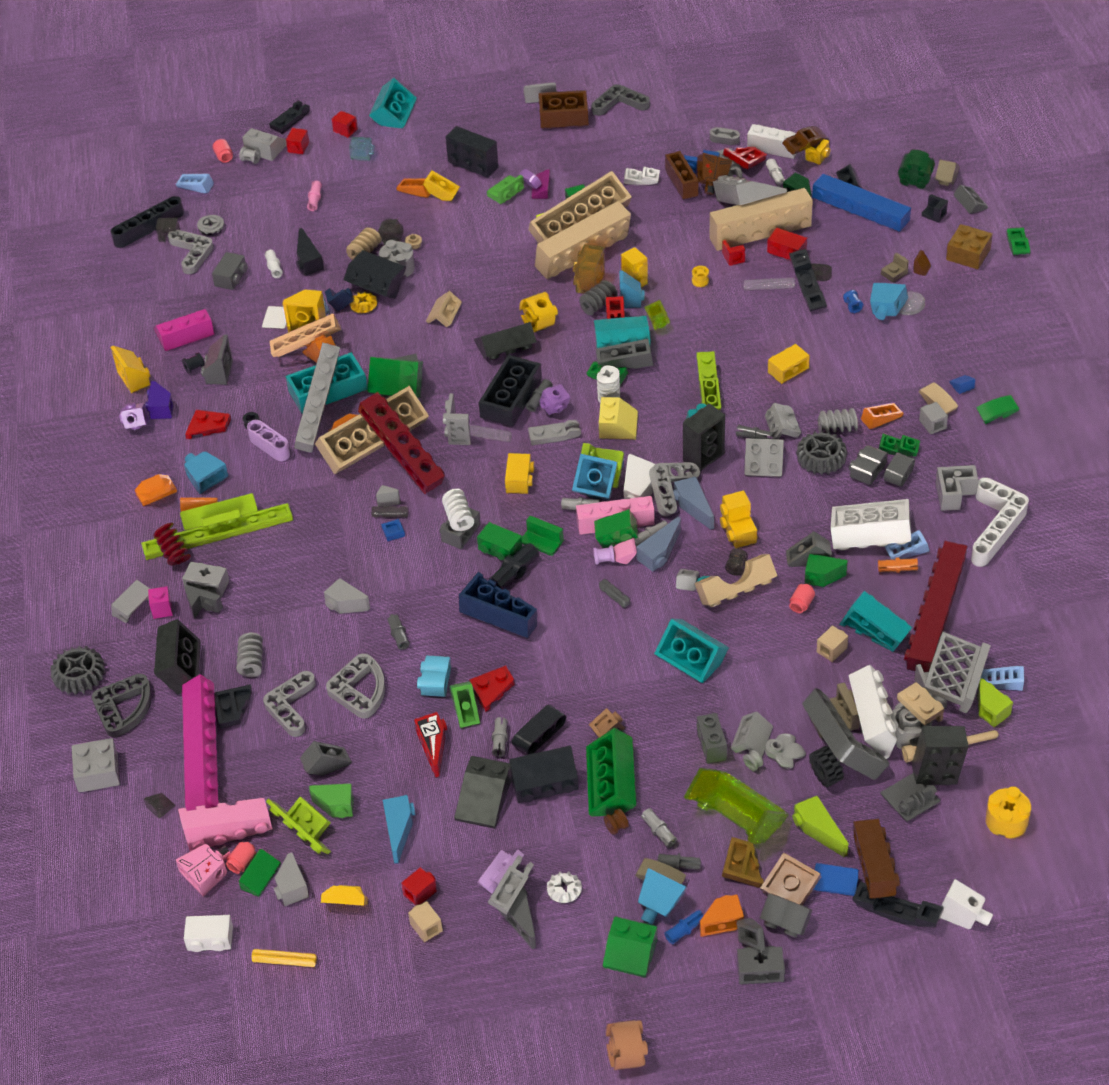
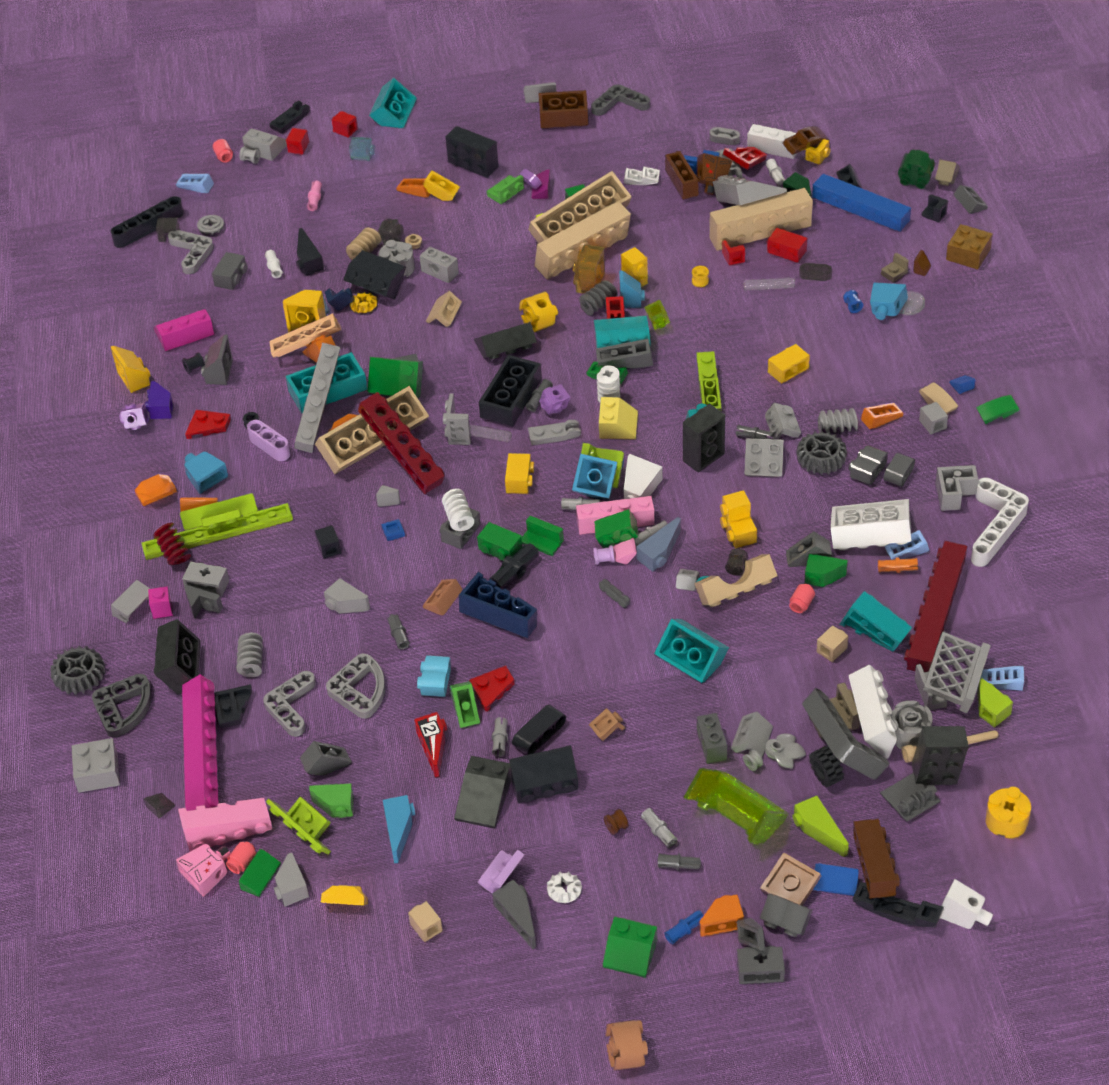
(208, 933): white brick -> none
(274, 318): white sticker -> none
(284, 957): yellow axle -> none
(327, 541): none -> black panel
(390, 511): clear smoke axle -> none
(419, 886): red brick -> none
(439, 264): none -> light grey brick
(443, 596): none -> nougat slope
(510, 886): light grey hinge -> none
(610, 774): green slope -> none
(659, 895): dark azure torso -> none
(660, 868): dark tan slope -> none
(665, 480): light grey beam -> none
(693, 501): sand blue slope -> none
(742, 864): pearl gold wing -> none
(807, 281): black slope -> none
(906, 445): green slope -> none
(921, 704): tan bracket -> none
(1017, 241): green slope -> none

